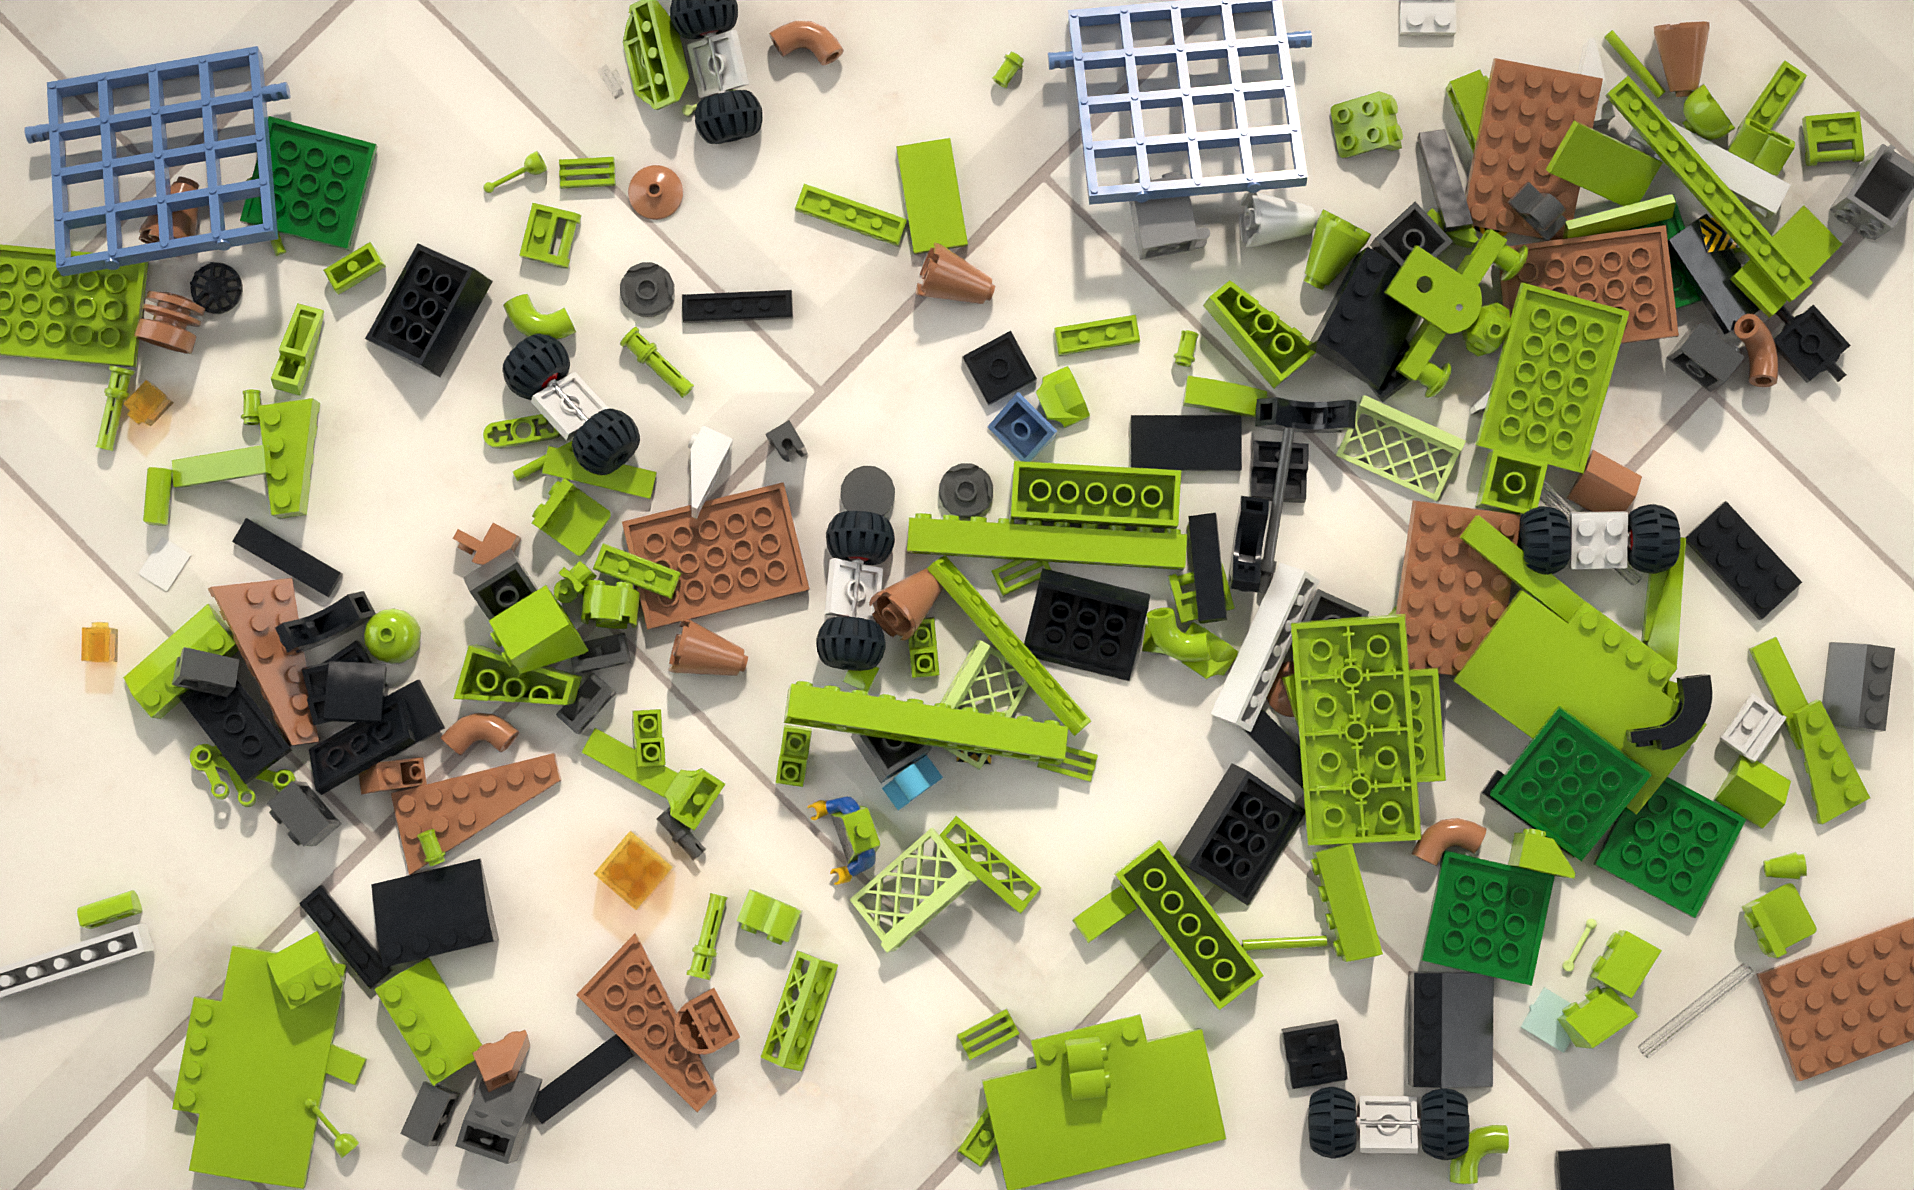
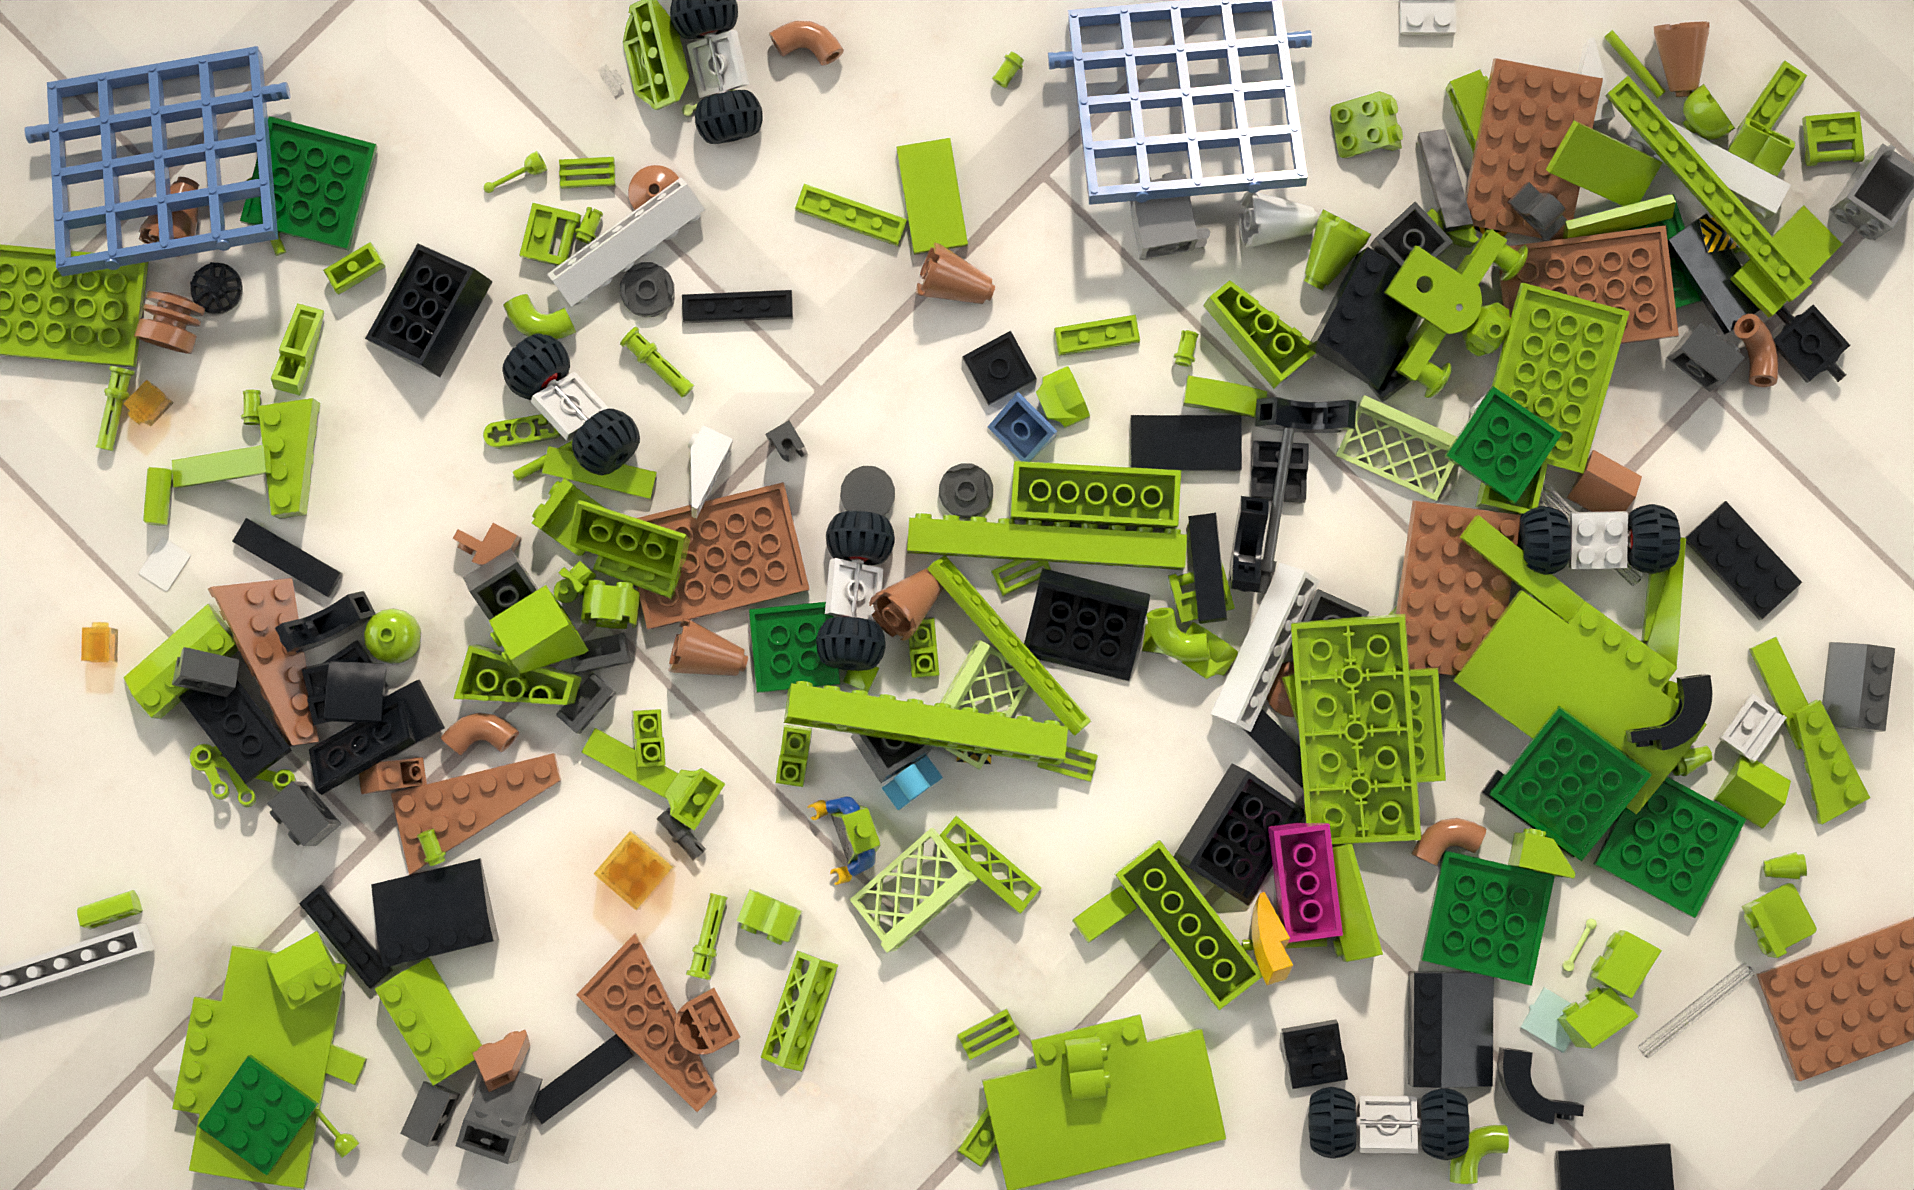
(258, 1115): none -> green plate
(589, 225): none -> lime pin
(626, 242): none -> white brick
(629, 540): none -> lime slope
(787, 647): none -> green plate
(1269, 942): none -> yellow slope
(1305, 880): none -> dark pink slope
(1503, 445): none -> green plate
(1516, 1081): none -> black arch
(1692, 760): none -> lime cone

